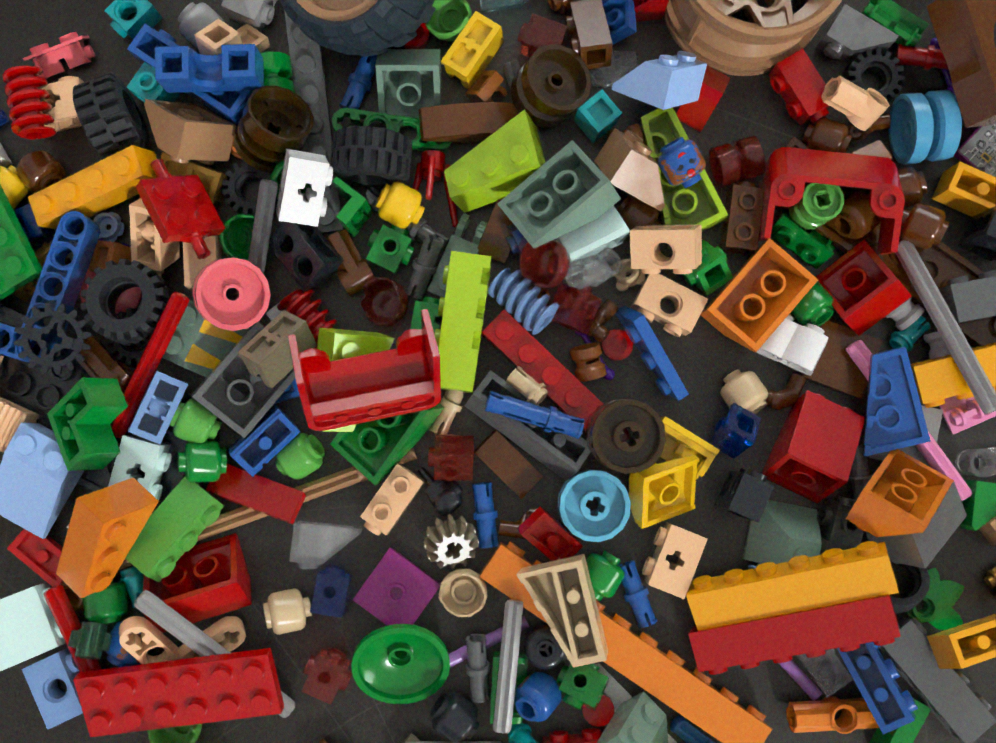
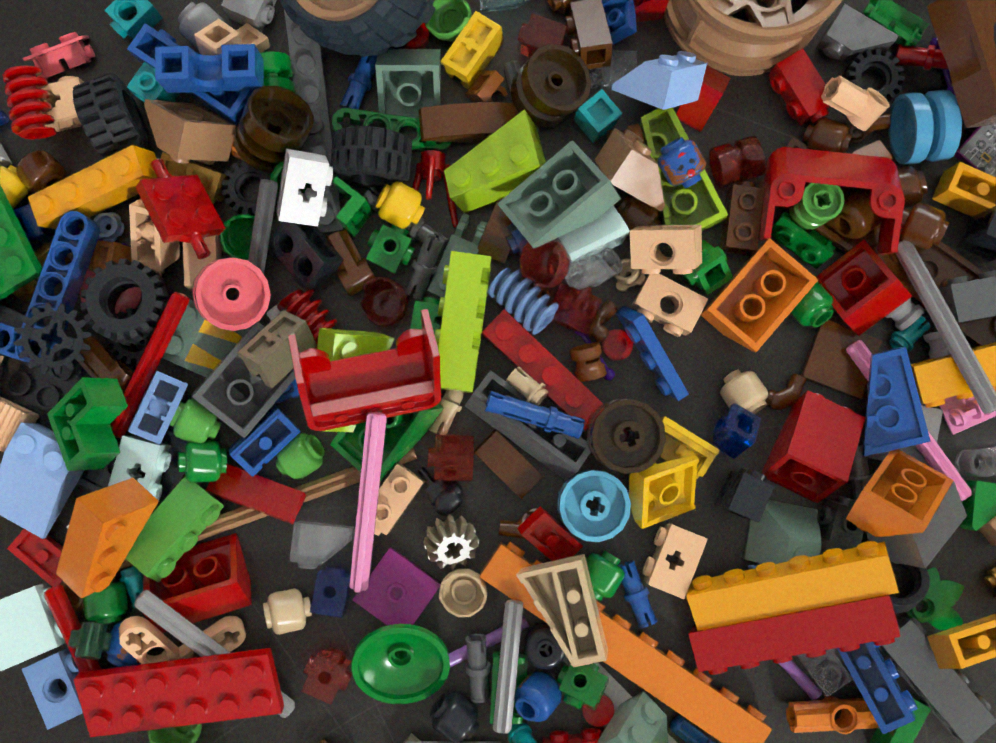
(367, 500): none -> bright pink axle
(485, 515): blue pin -> none
(795, 345): white brick -> none

